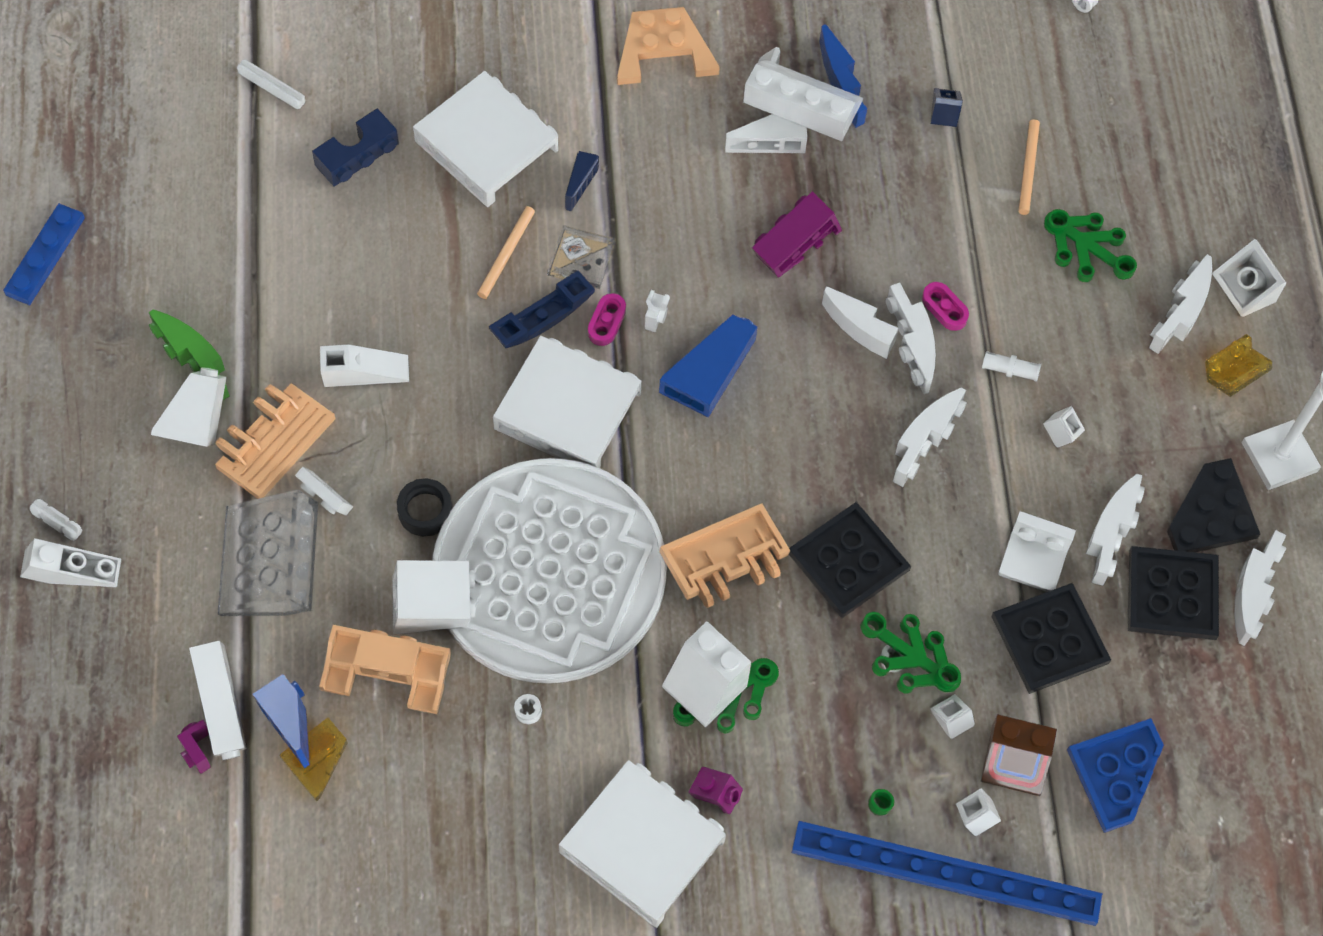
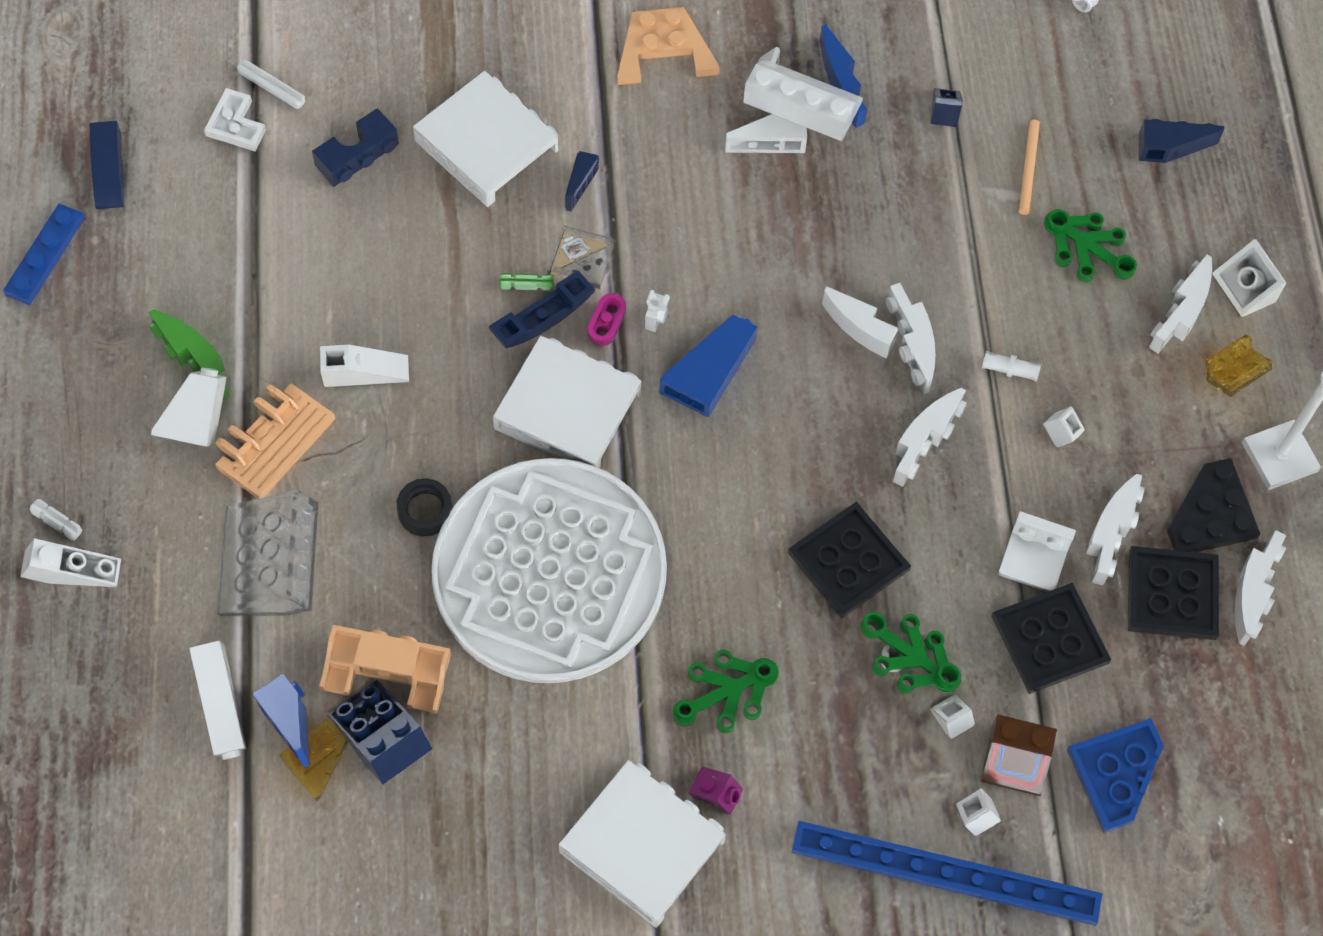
(106, 164): none -> dark blue slope
(192, 753): magenta bracket -> none
(229, 122): none -> white plate
(315, 485): white plate -> none
(380, 731): none -> dark blue slope
(431, 595): white slope -> none
(506, 252): light nougat bar -> none
(526, 281): none -> bright green axle
(532, 718): white bush -> none
(707, 674): white slope -> none
(726, 548): light nougat hinge -> none
(795, 234): magenta wedge -> none
(884, 800): green hinge -> none
(948, 306): dark pink plate -> none
(1171, 140): none -> dark blue slope

